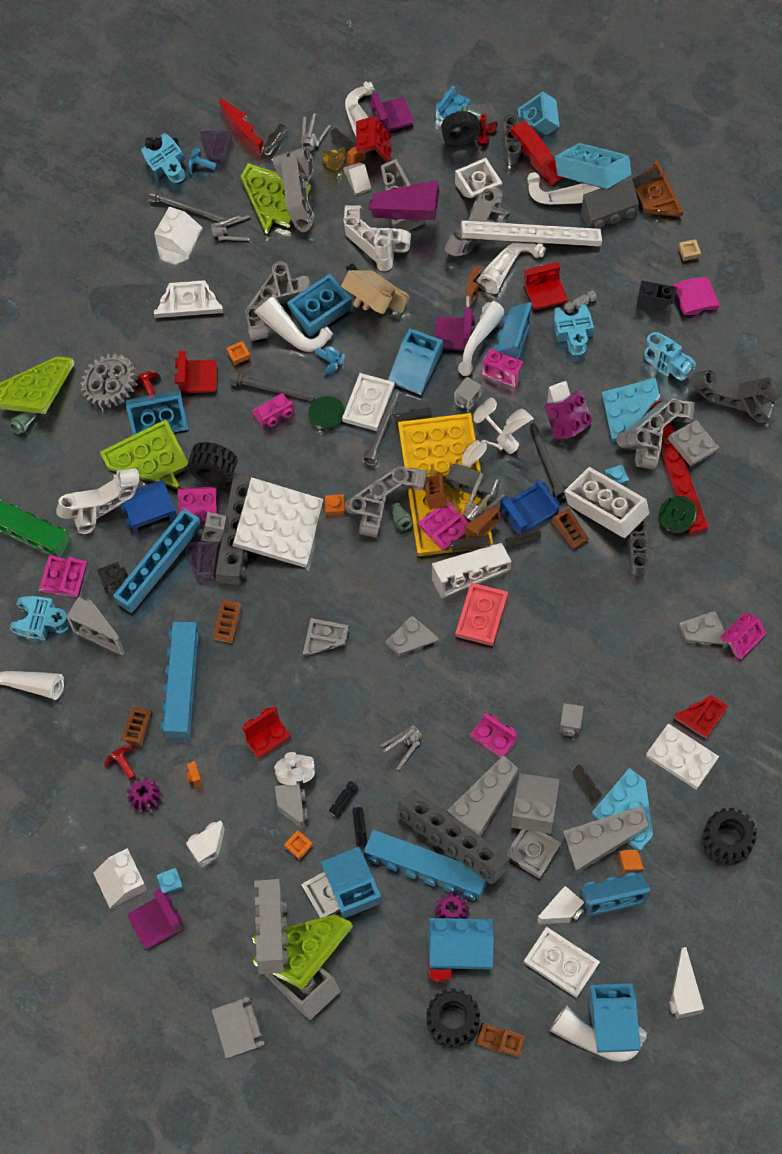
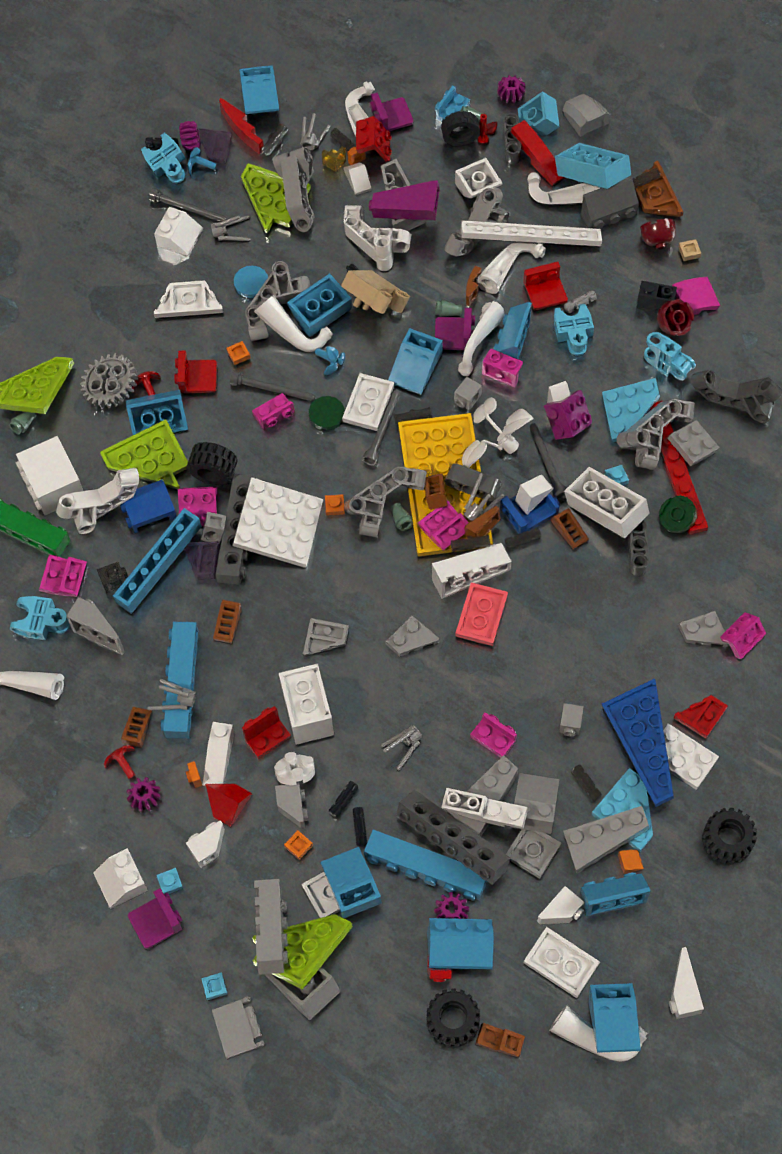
(47, 474): none -> white container
(185, 697): none -> light grey plant
(189, 135): none -> magenta gear
(214, 986): none -> medium azure plate
(218, 753): none -> white slope
(227, 801): none -> red slope
(249, 280): none -> dark azure tile
(259, 89): none -> dark azure slope
(306, 704): none -> white container
(445, 309): none -> sand green cone
(484, 809): none -> white slope
(511, 89): none -> magenta gear
(532, 493): none -> white slope
(585, 114): none -> light grey slope
(640, 729): none -> blue wing
(658, 233): none -> dark red cylinder
(675, 317): none -> dark red cylinder

